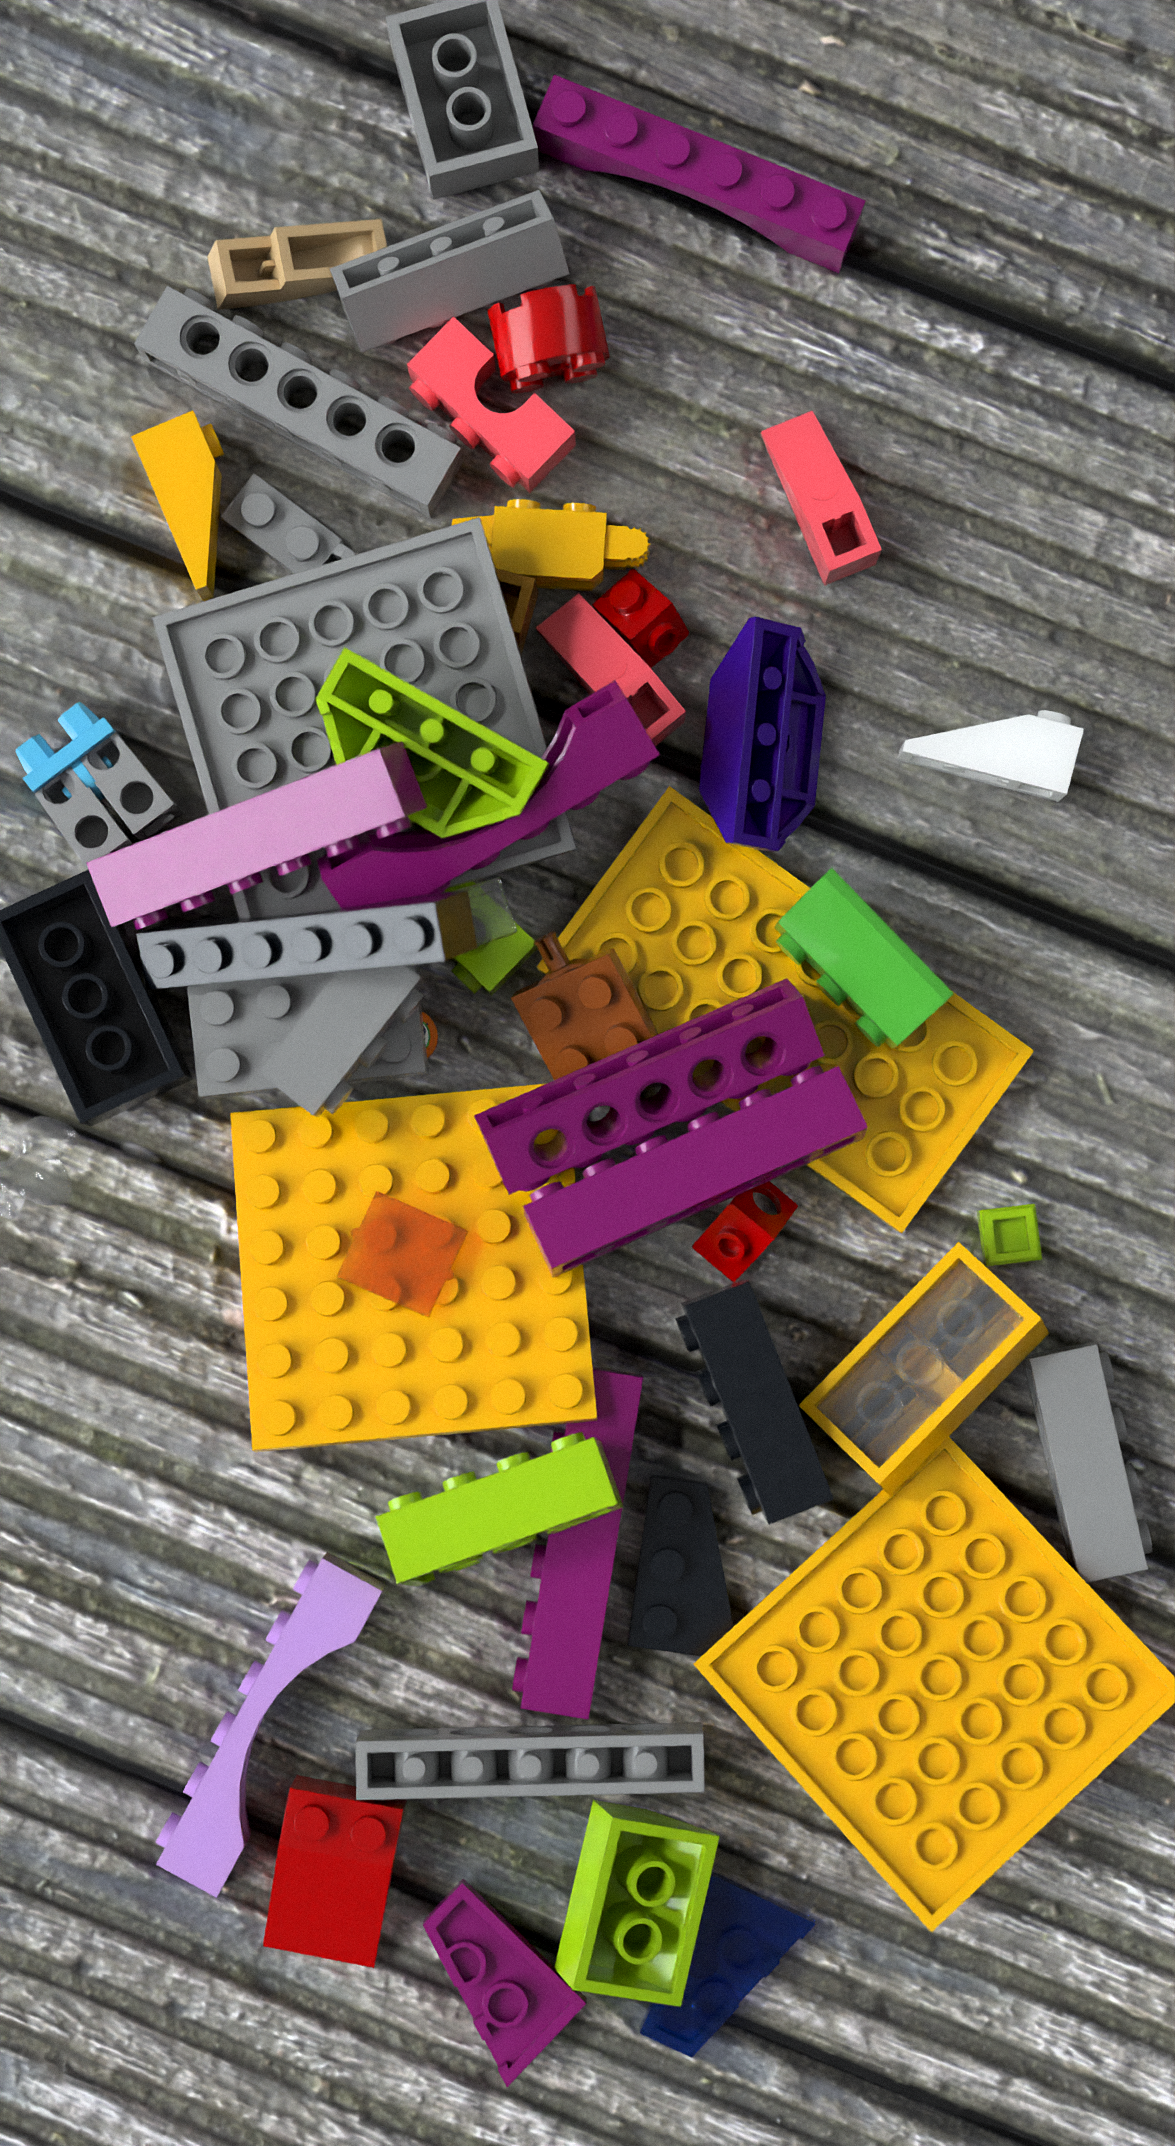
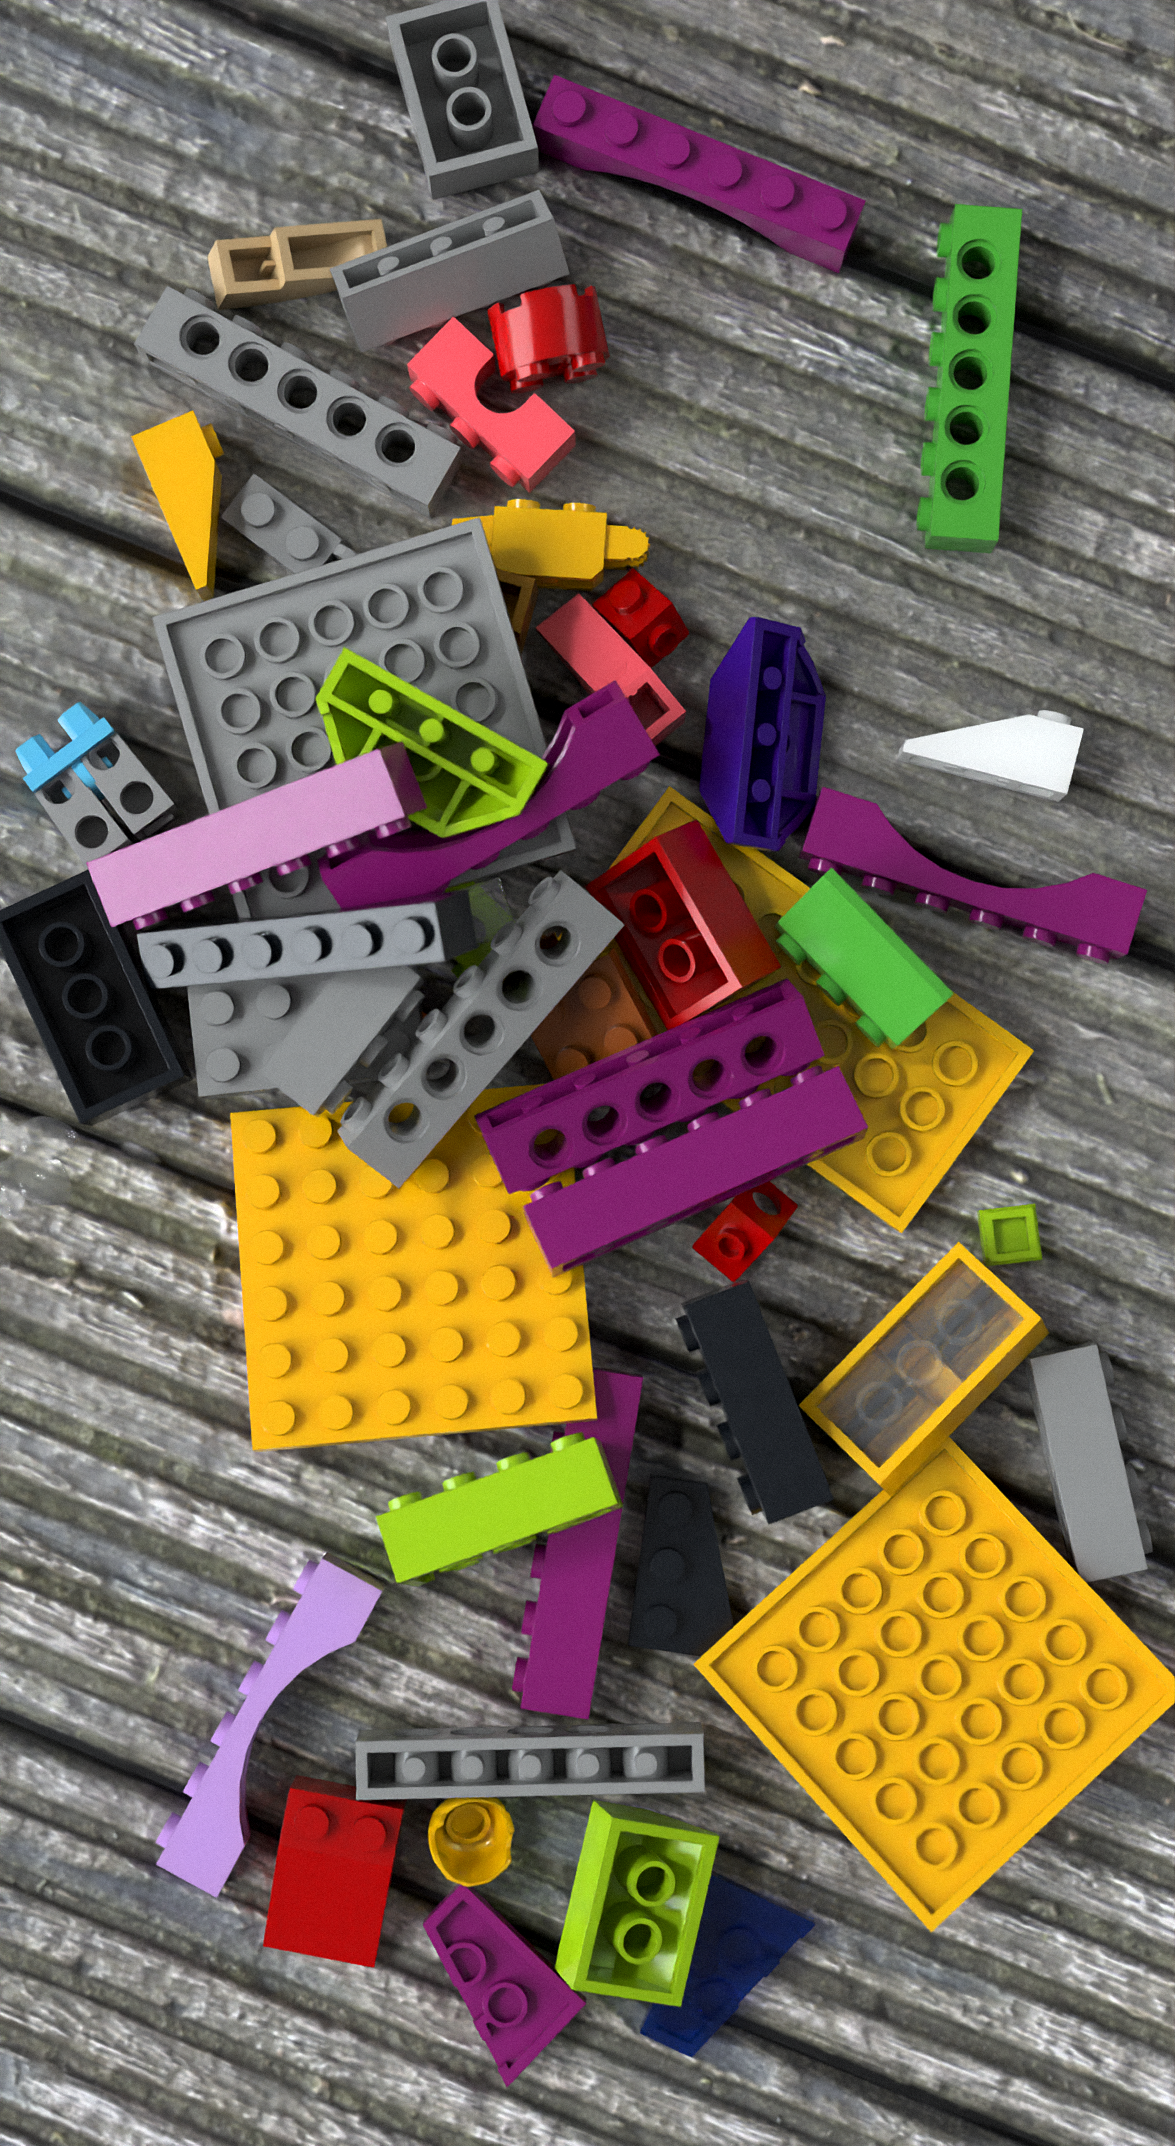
(402, 1254): clear orange piece -> none
(471, 1839): none -> yellow hair
(475, 1060): none -> light grey brick
(684, 925): none -> red slope
(822, 498): coral slope -> none
(859, 840): none -> magenta arch
(993, 239): none -> bright green brick

